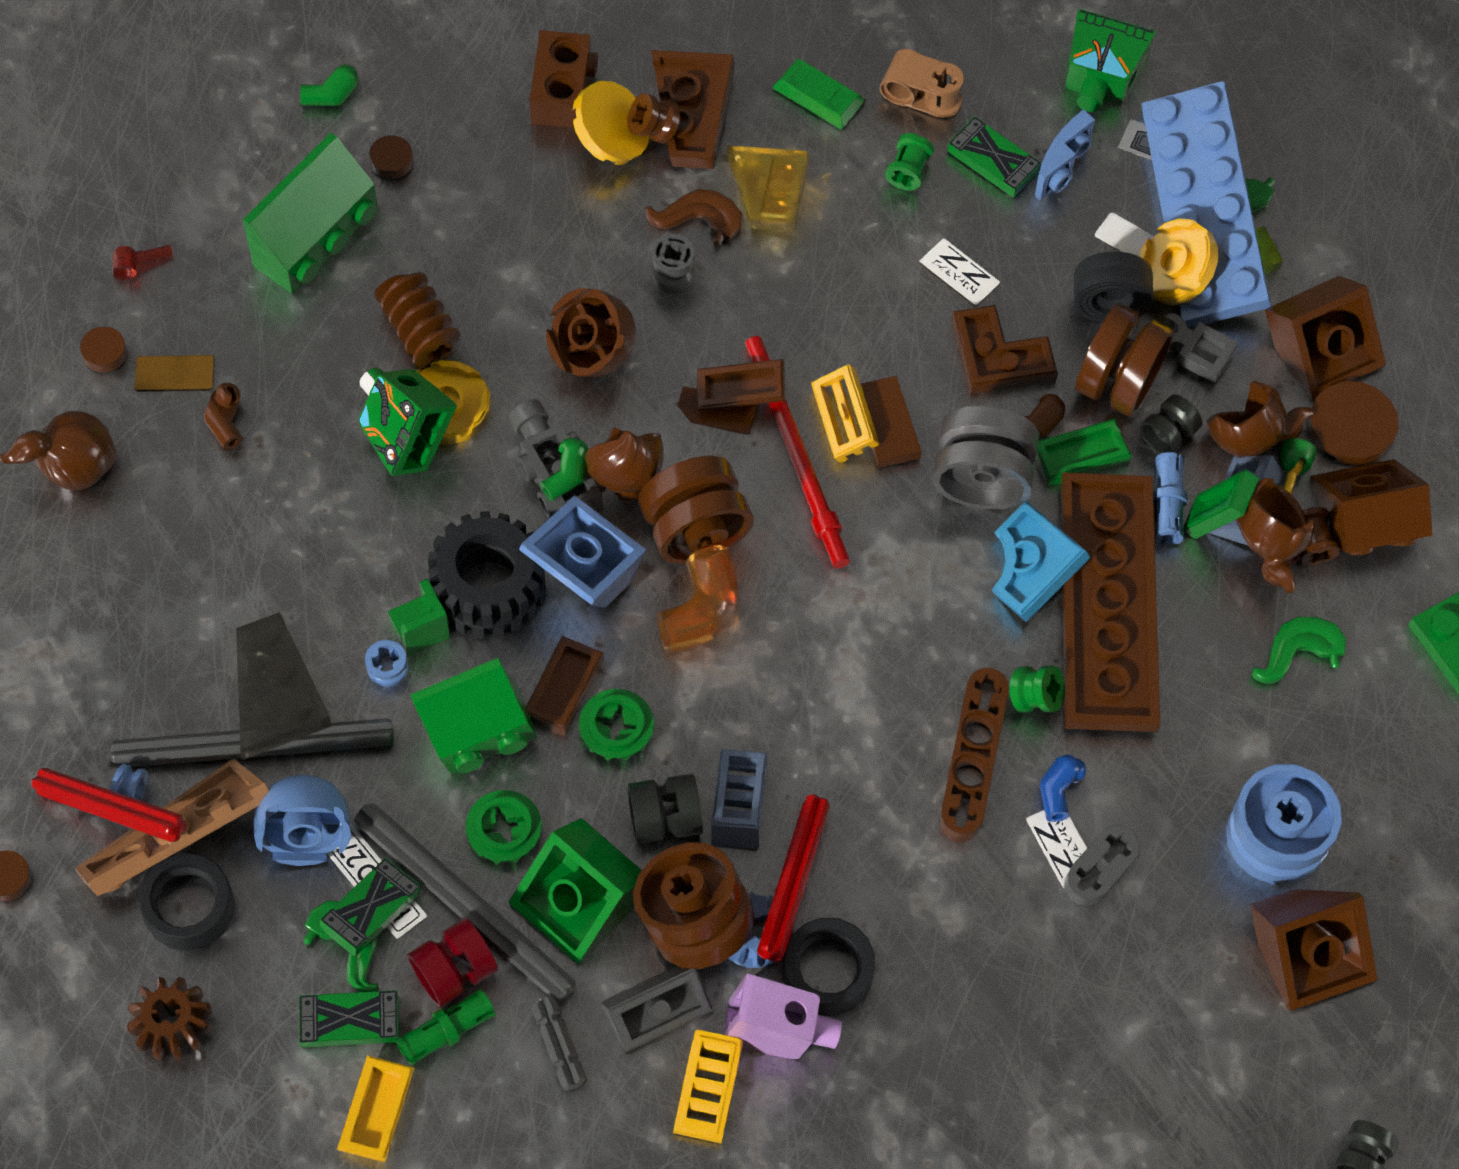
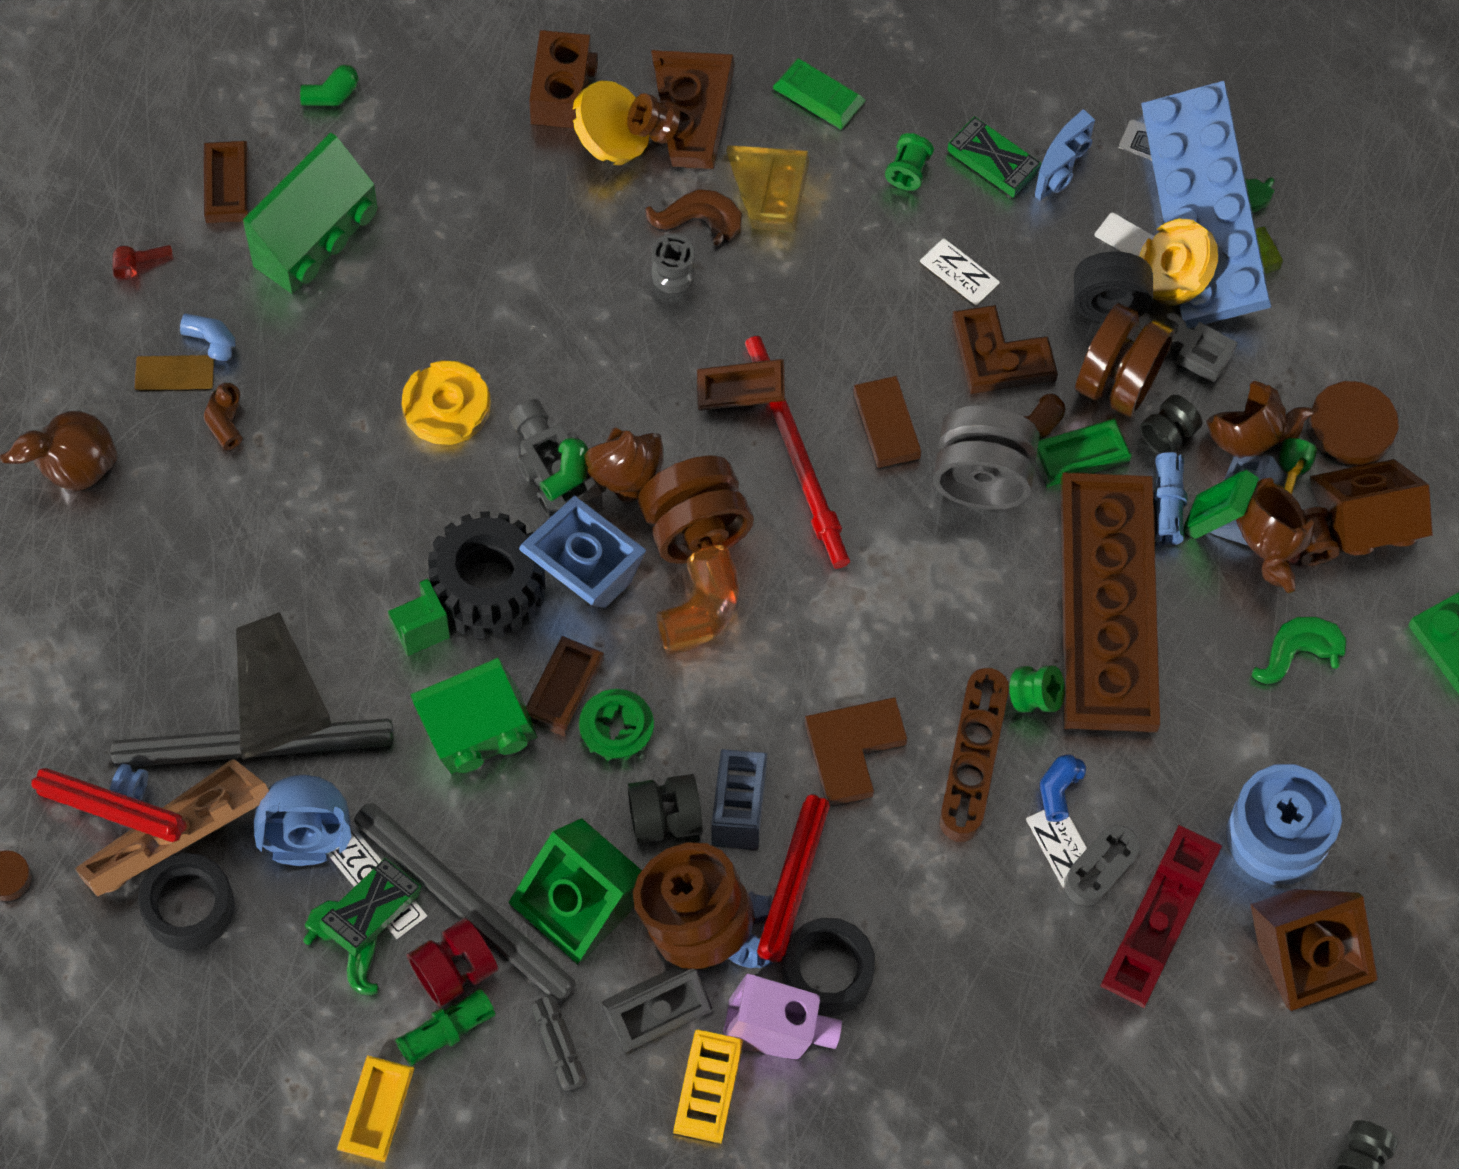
(103, 349): reddish brown tile -> none
(161, 1034): reddish brown gear -> none
(211, 330): none -> medium blue arm
(226, 181): none -> reddish brown tile
(348, 1018): tile -> none
(372, 659): medium blue bush -> none
(391, 157): reddish brown tile -> none
(404, 418): green torso -> none
(418, 318): reddish brown piece -> none
(515, 809): green gear -> none
(591, 333): reddish brown cylinder -> none
(733, 419): reddish brown sticker -> none
(841, 740): none -> reddish brown tile
(856, 442): yellow tile -> none
(920, 81): medium nougat piece -> none
(1036, 562): dark azure tile -> none
(1105, 58): green torso -> none
(1161, 916): none -> dark red slope
(1327, 334): reddish brown slope -> none

